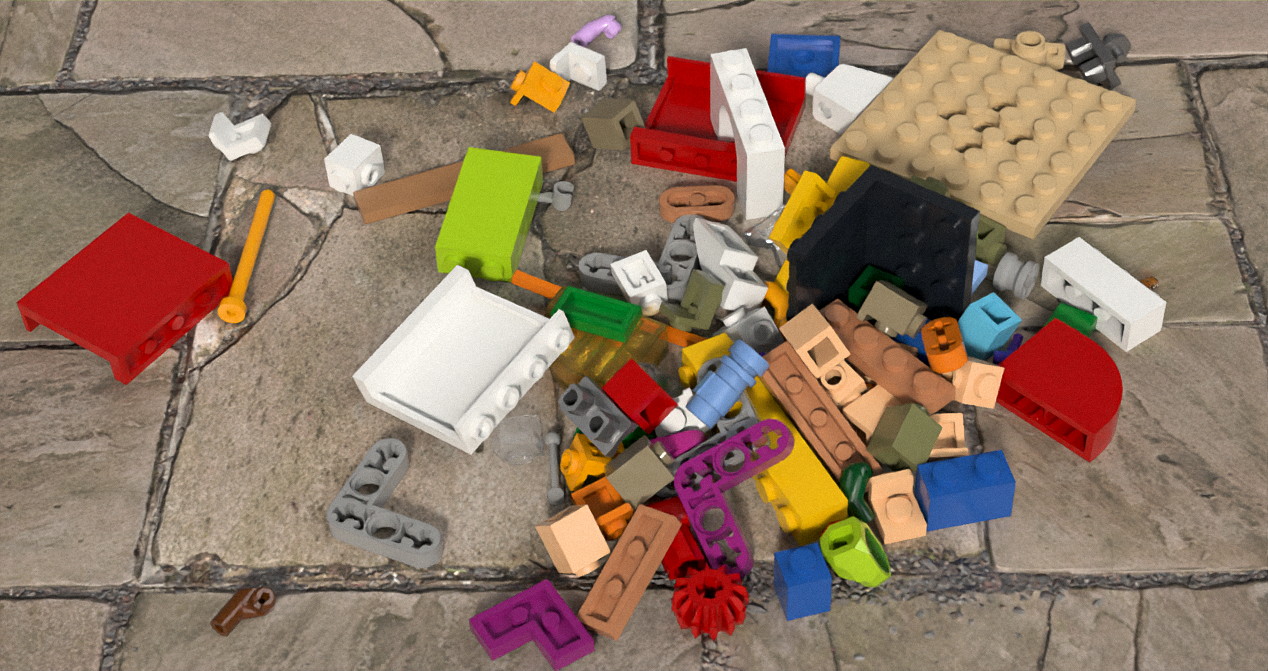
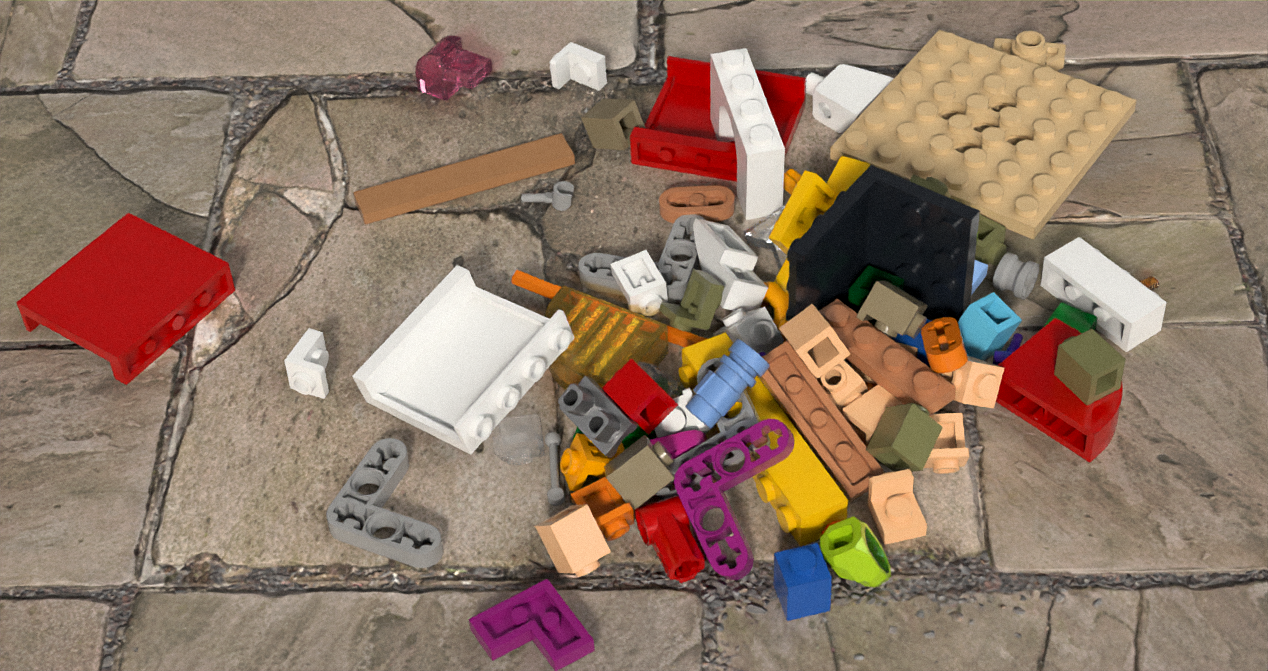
(232, 308): light orange bar -> none
(240, 138): white bracket -> none
(244, 605): reddish brown arm -> none
(307, 365): none -> white bracket
(354, 165): white brick -> none
(450, 67): none -> clear pink brick
(490, 214): lime brick -> none
(540, 86): light orange bracket -> none
(594, 28): lavender arm -> none
(598, 314): green tile -> none
(628, 572): nougat plate -> none
(709, 601): red gear -> none
(803, 54): blue tile -> none
(853, 485): dark green arm -> none
(965, 490): blue brick -> none
(1089, 366): none -> olive brick
(1103, 55): flat silver hips -> none

